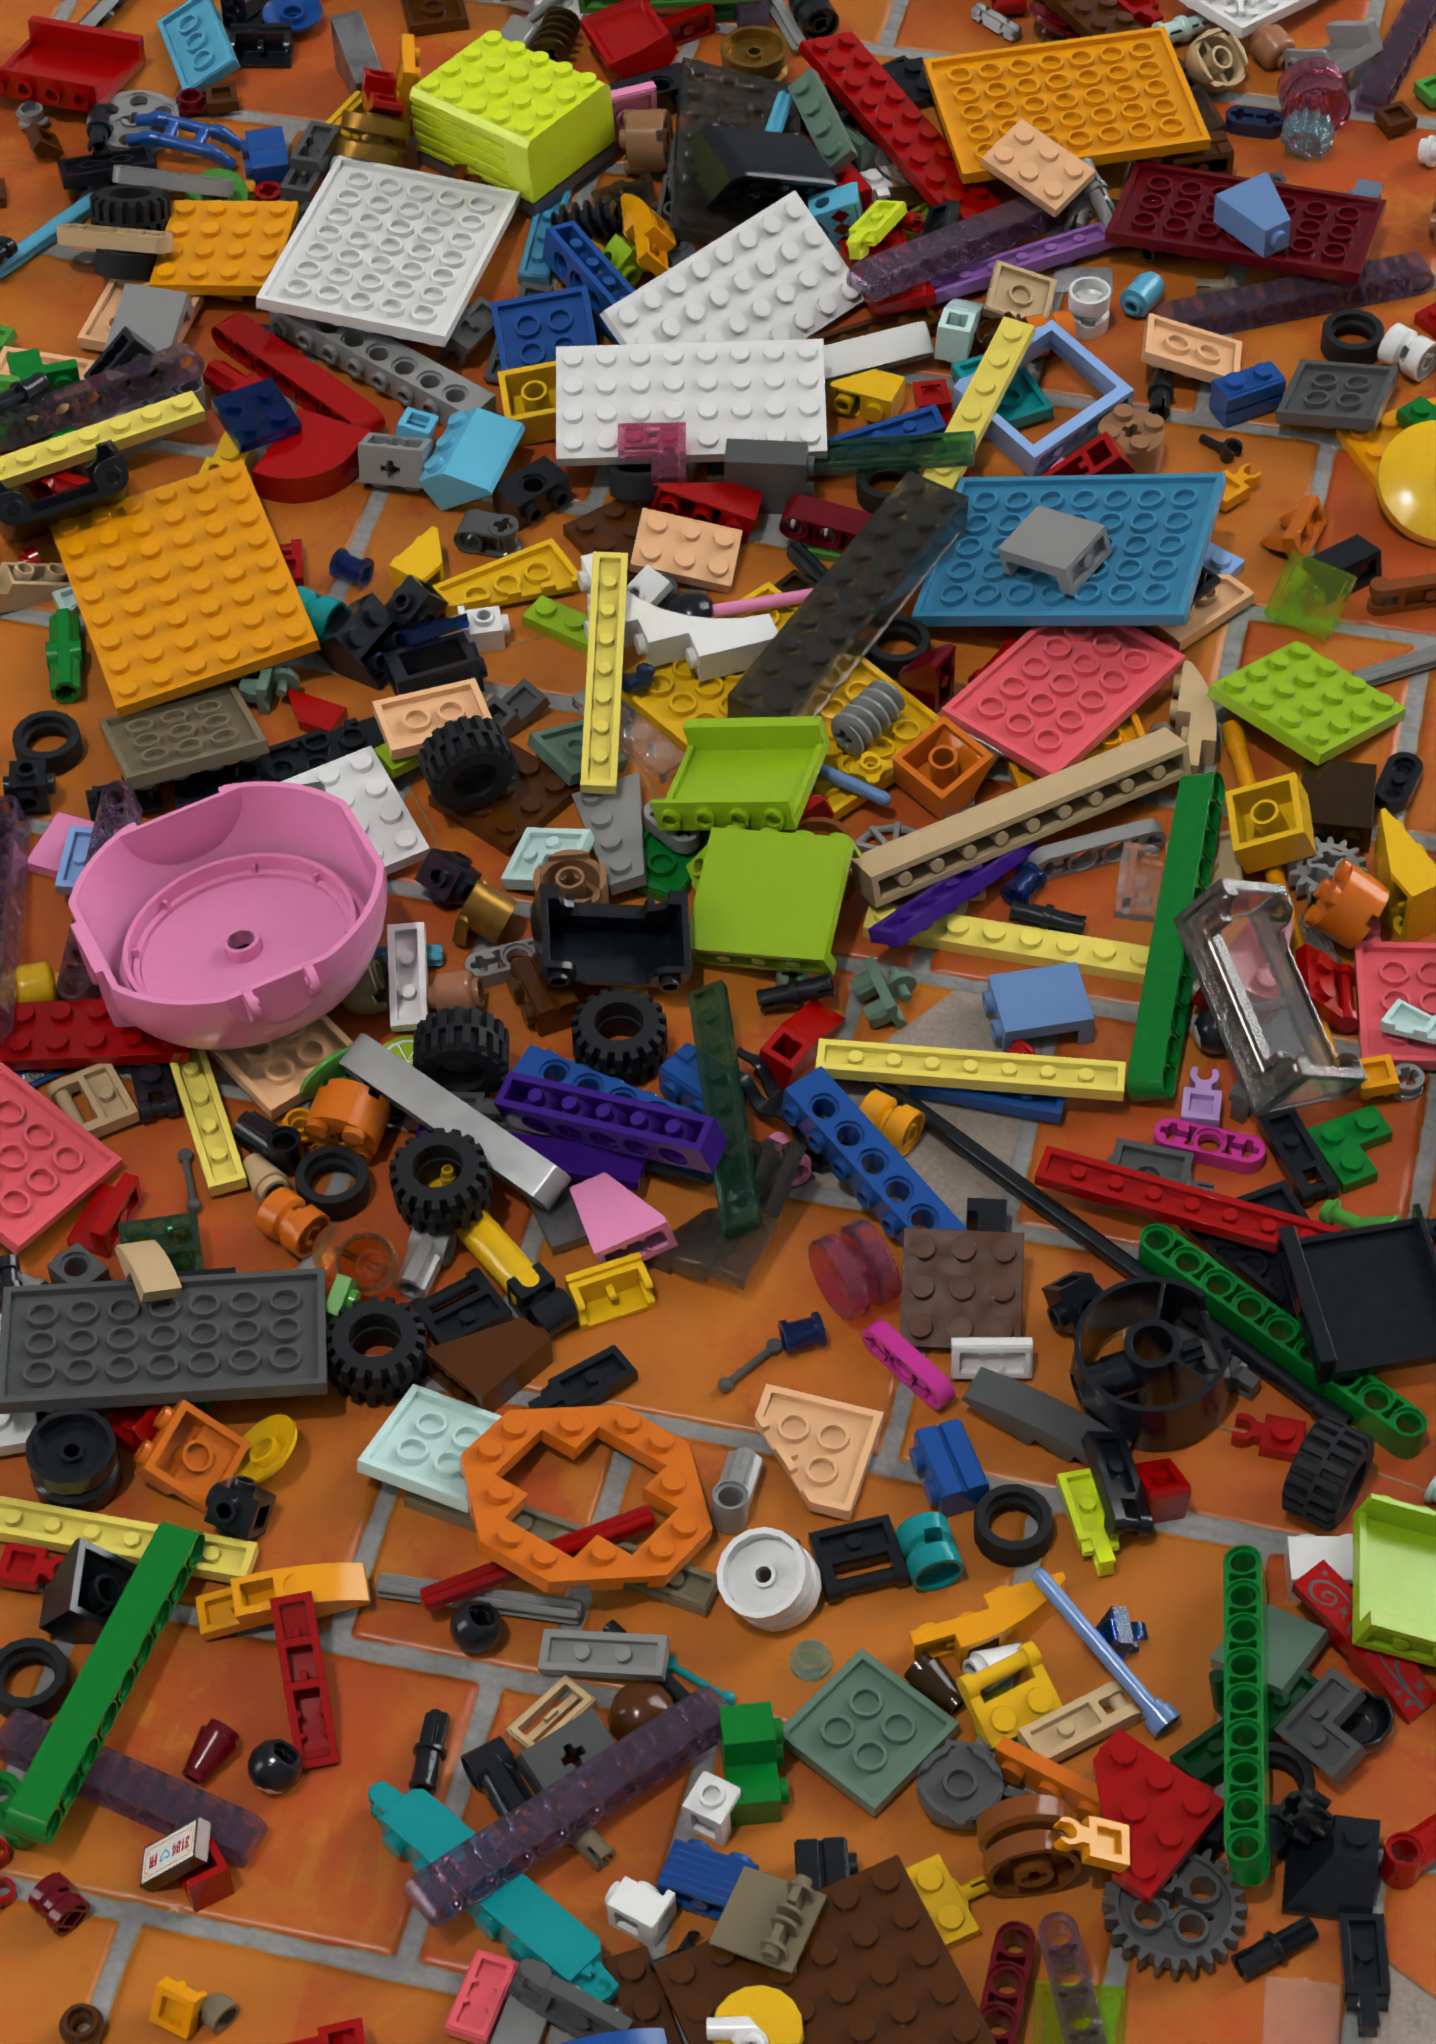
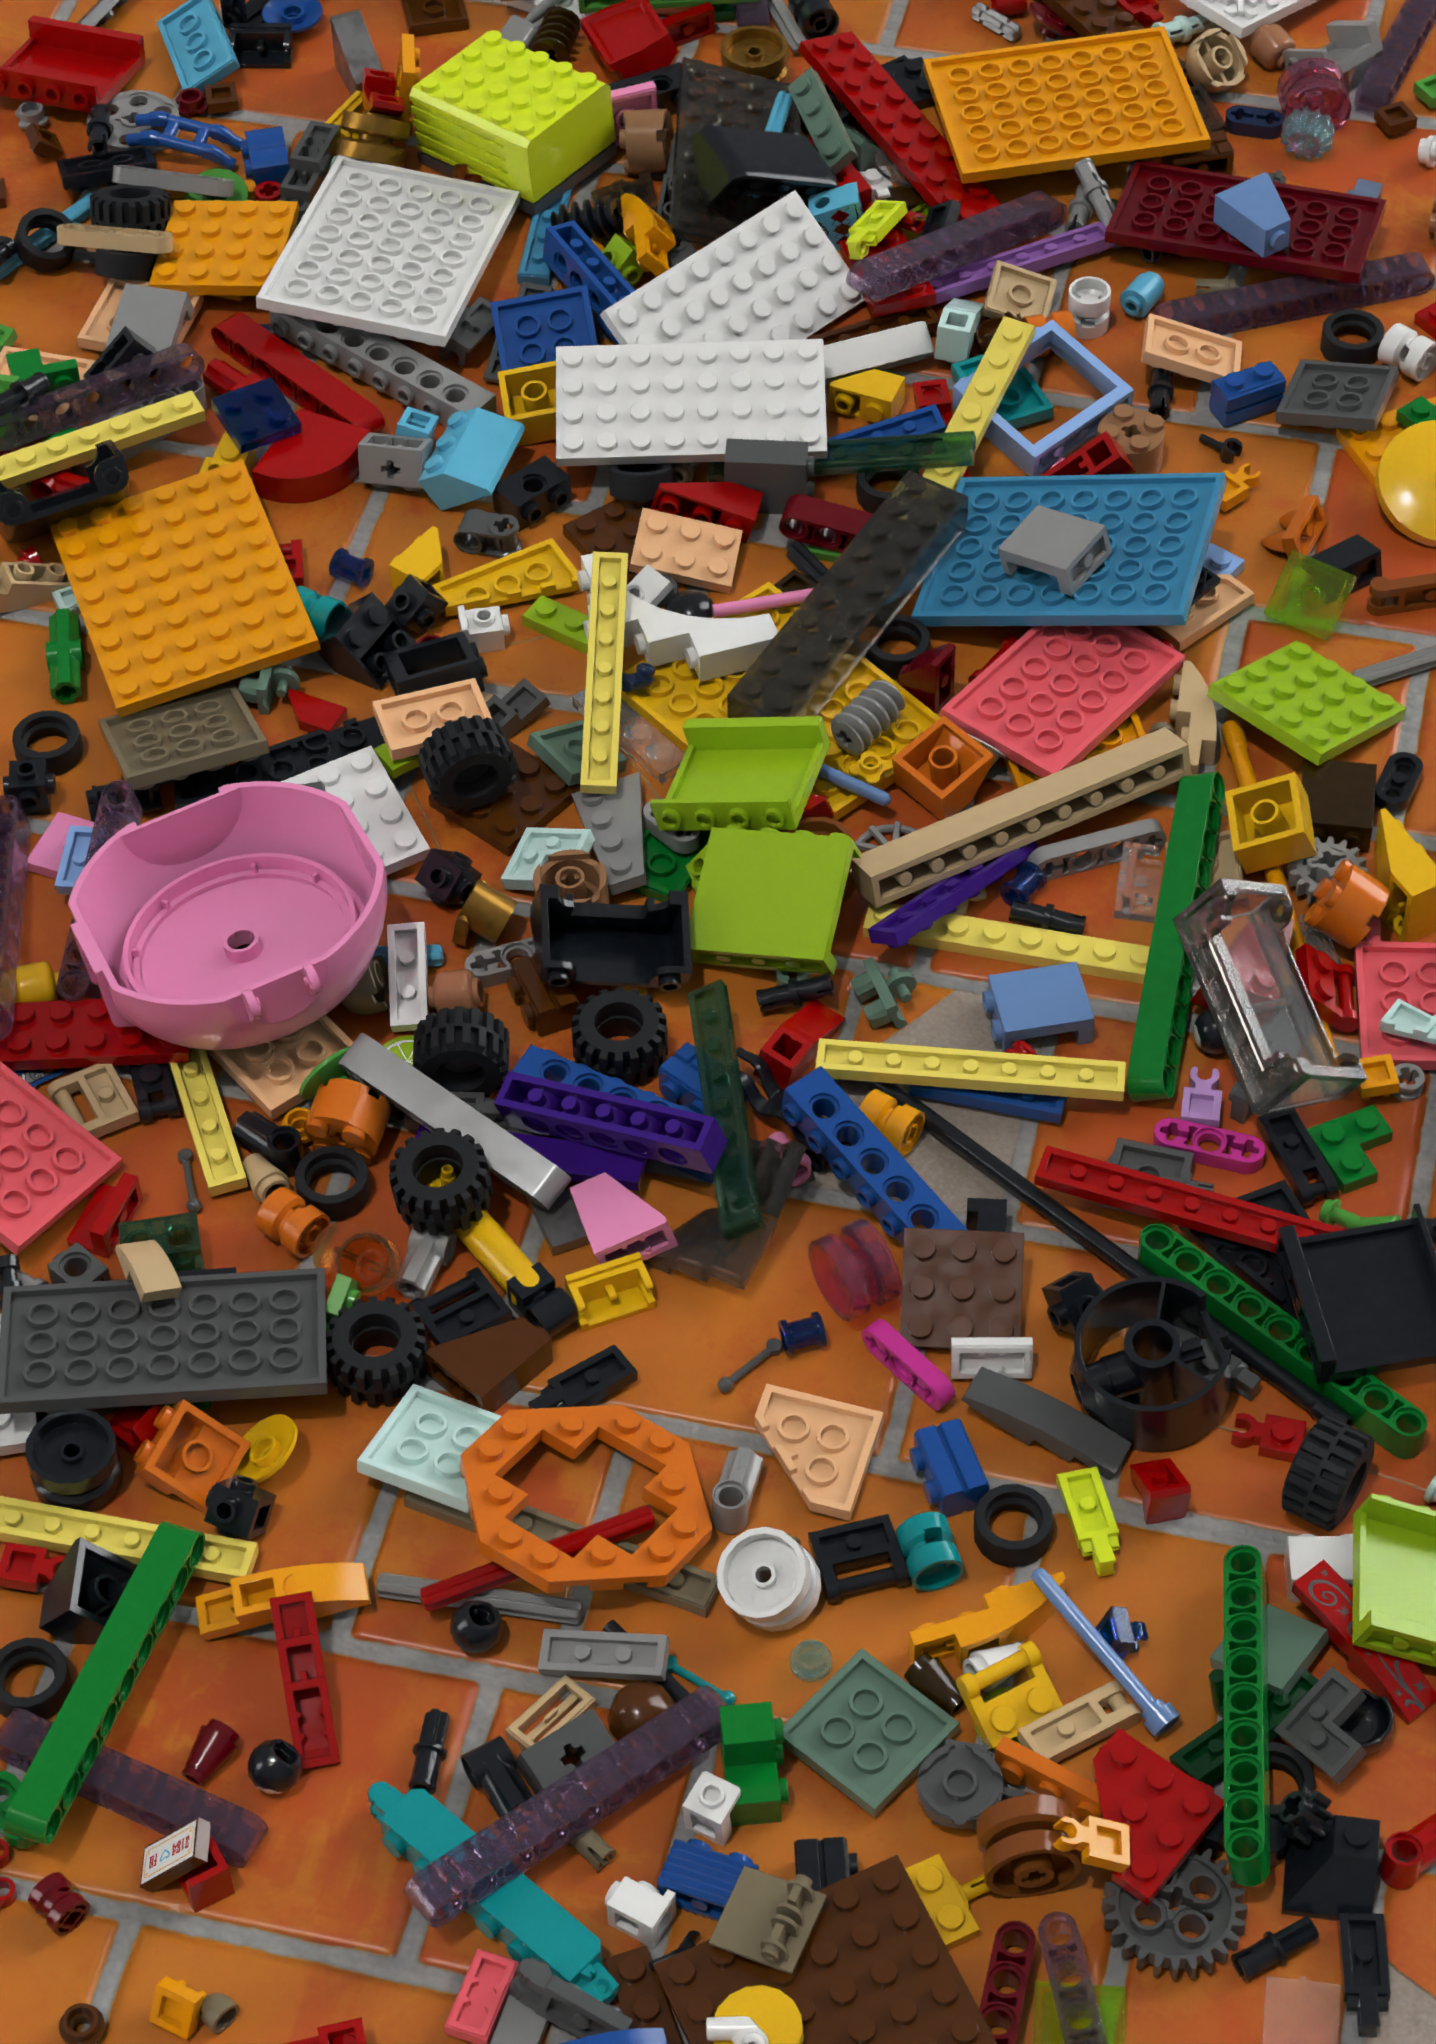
(34, 257): none -> black tyre
(433, 629): clear blue tile -> none
(658, 441): clear pink plate -> none
(1038, 167): light nougat plate -> none
(1067, 275): clear sticker -> none
(1117, 1483): black plate -> none

